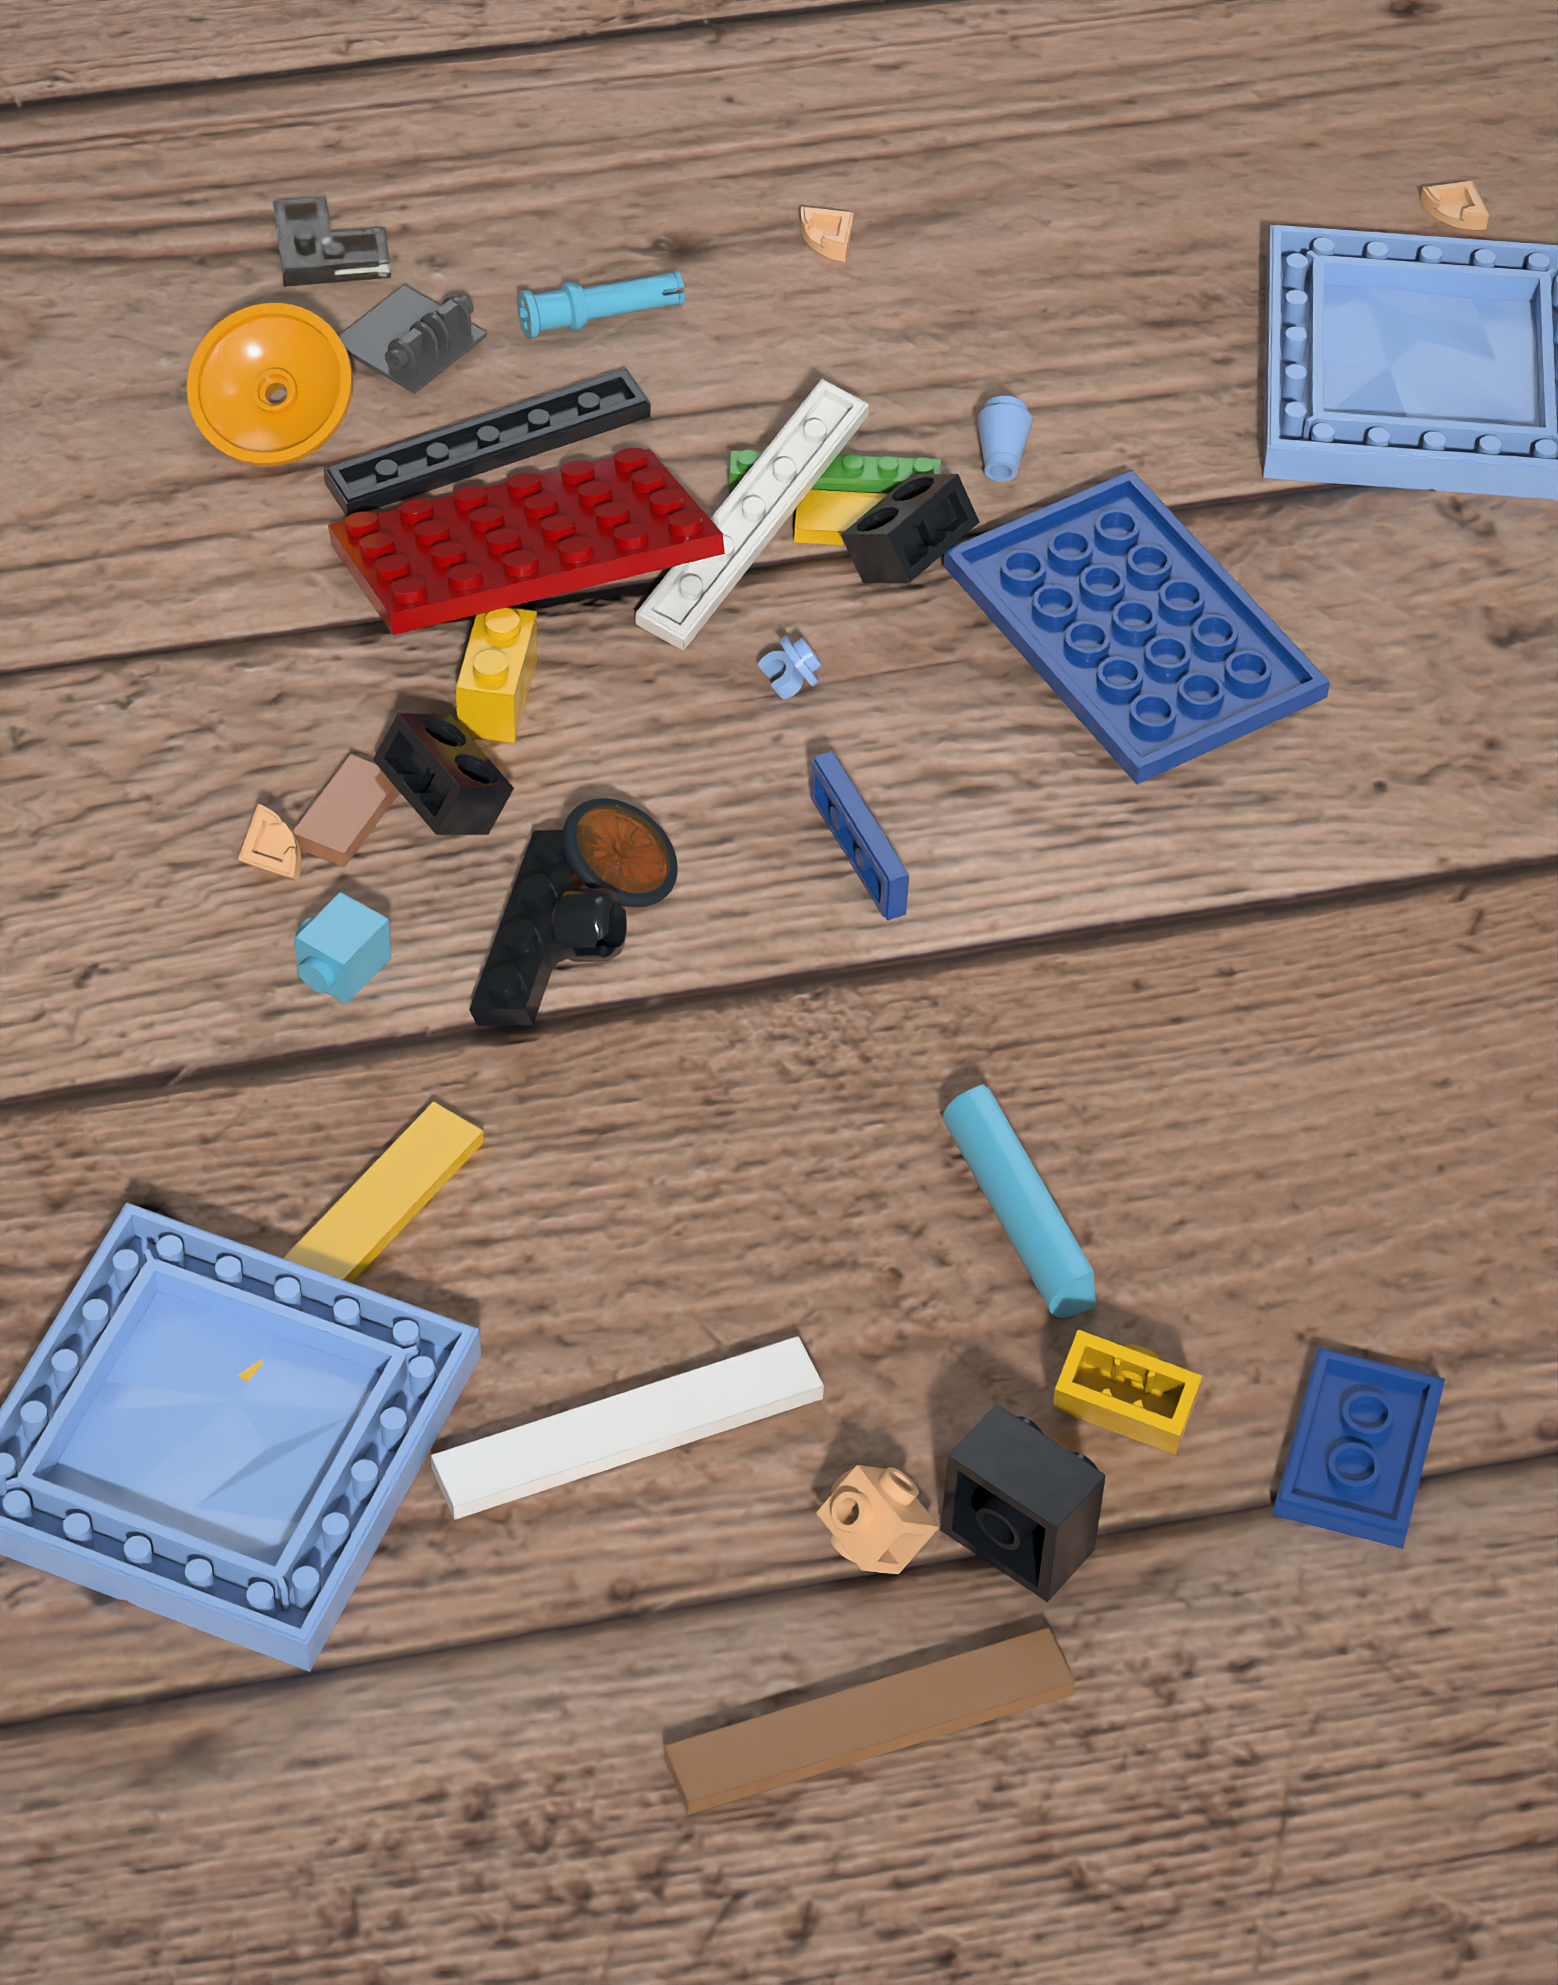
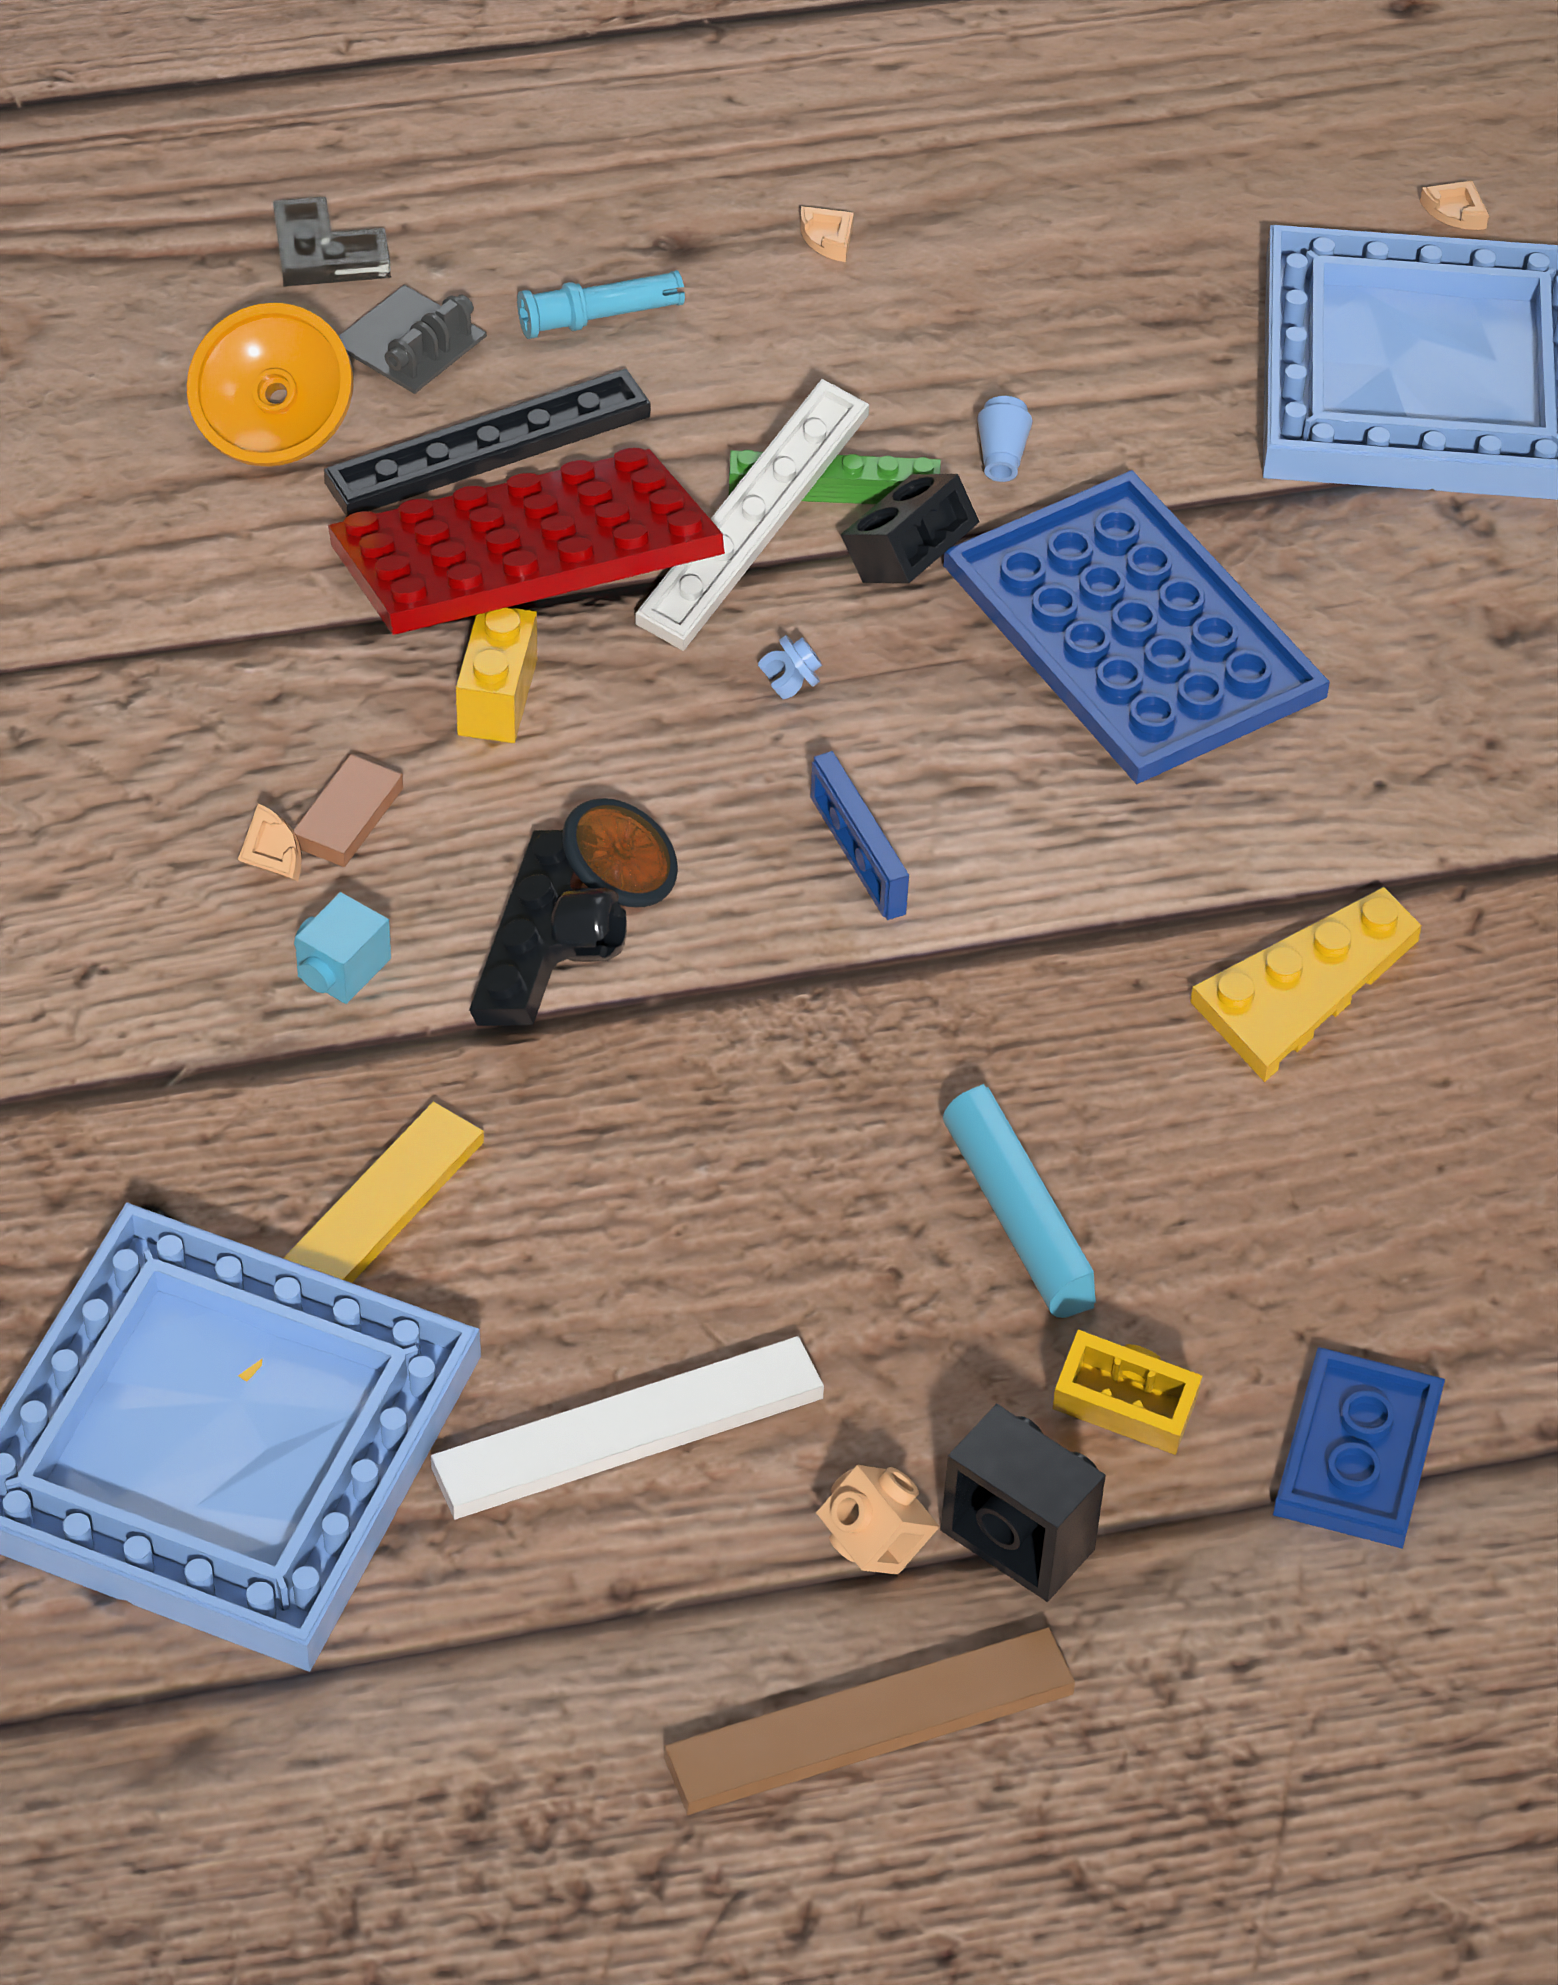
(443, 774): black brick -> none
(827, 514): yellow tile -> none
(1294, 985): none -> yellow wing

